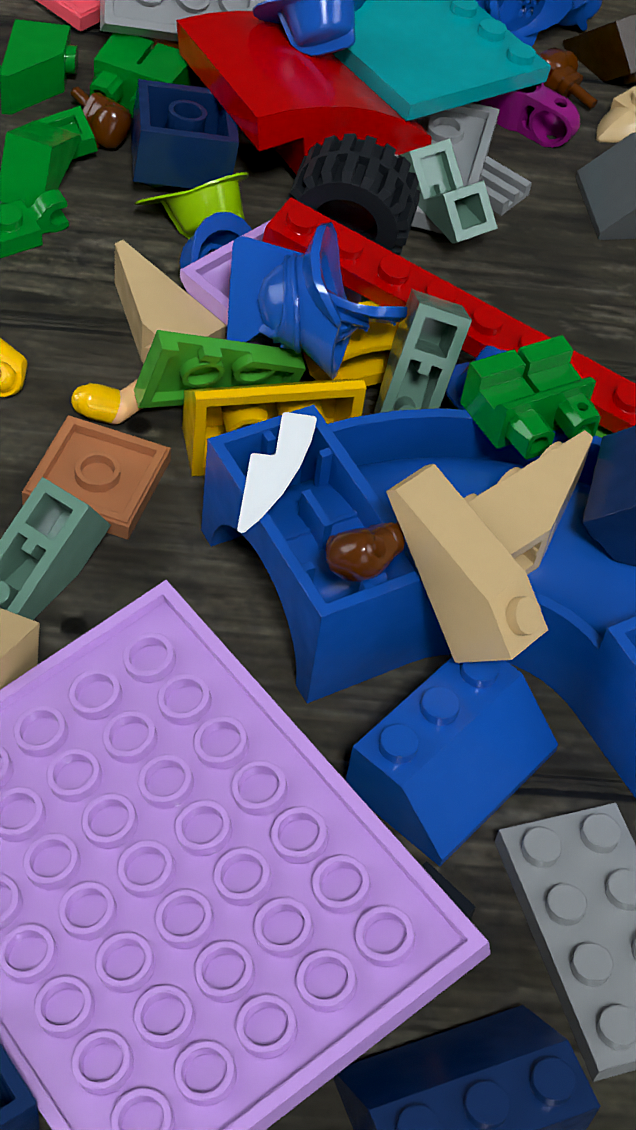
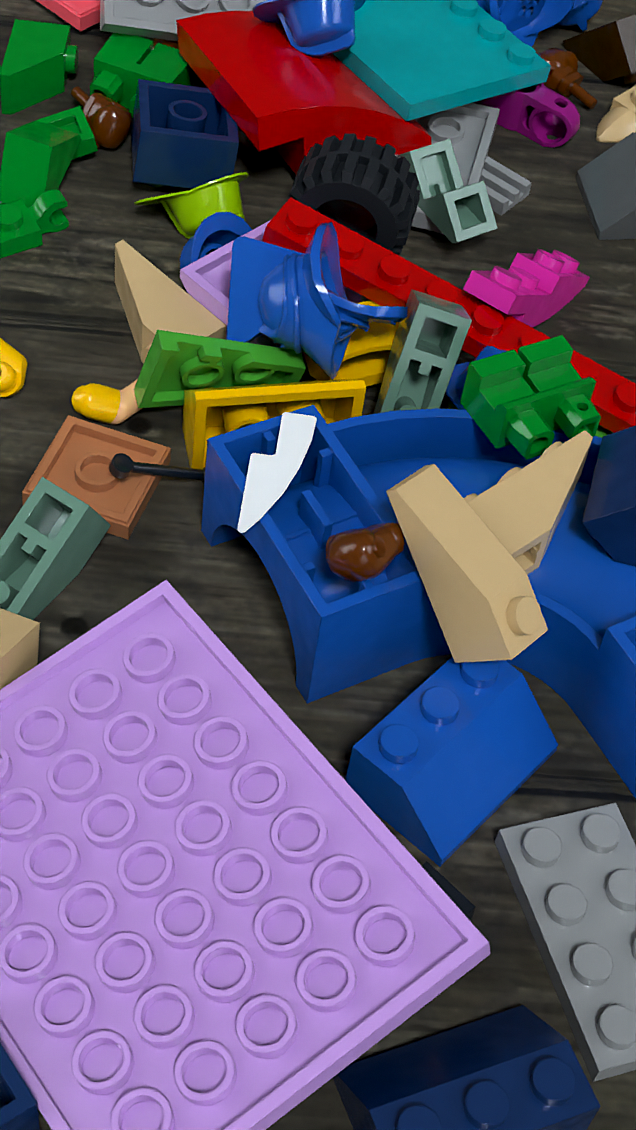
(123, 465): none -> black hinge
(532, 287): none -> dark pink slope

